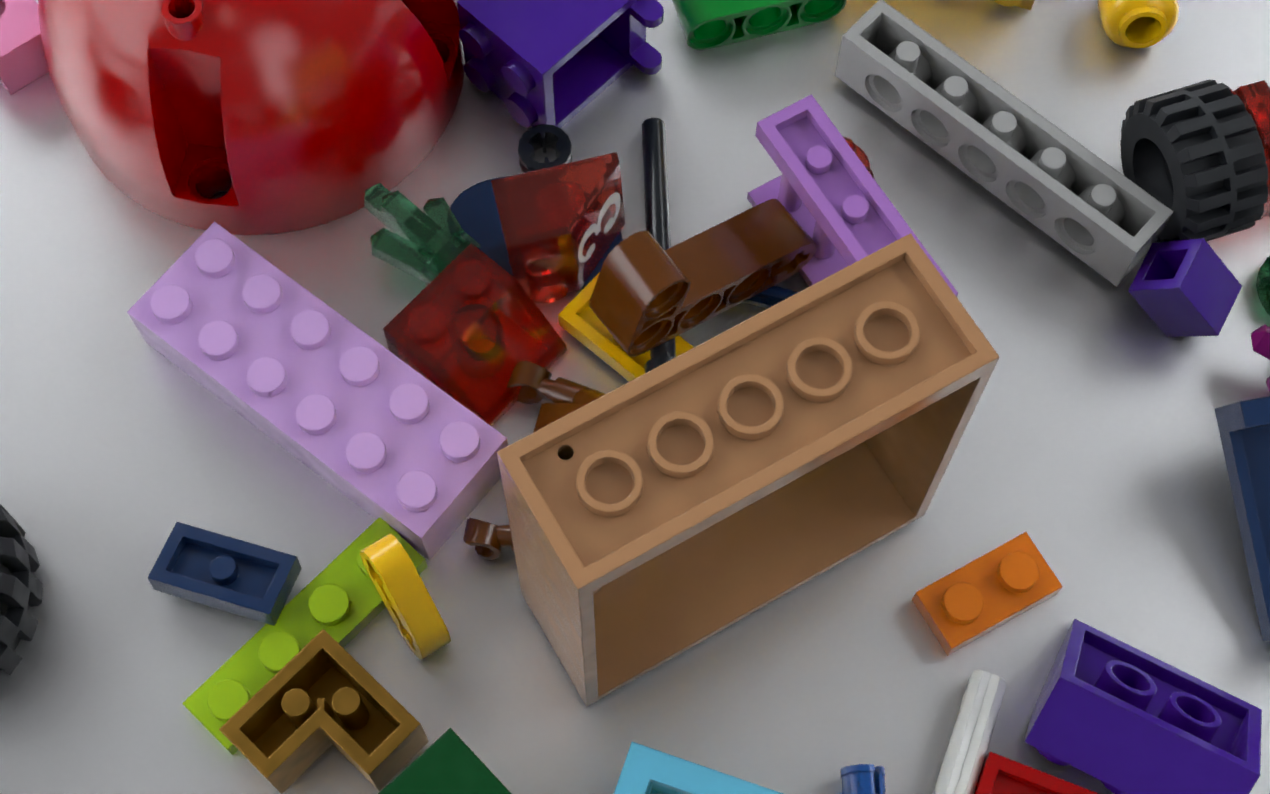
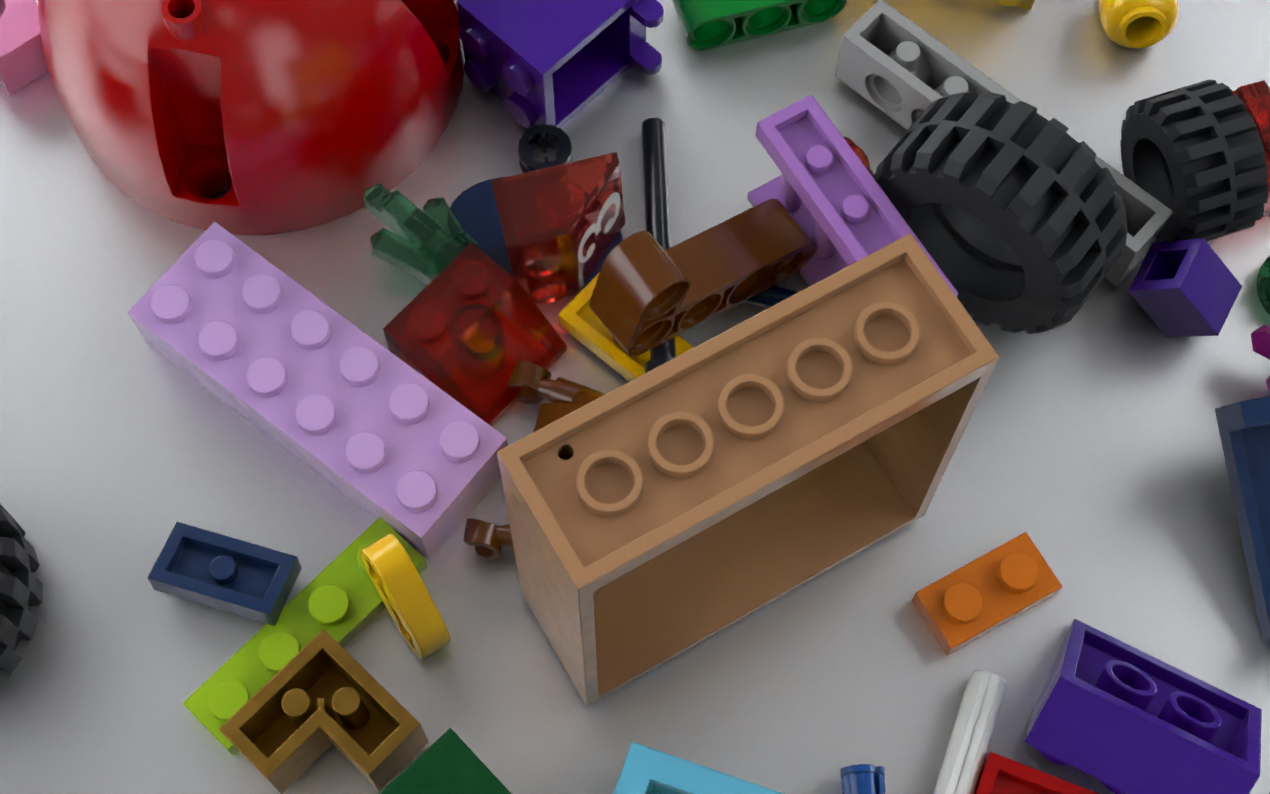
(1006, 208): none -> black tyre

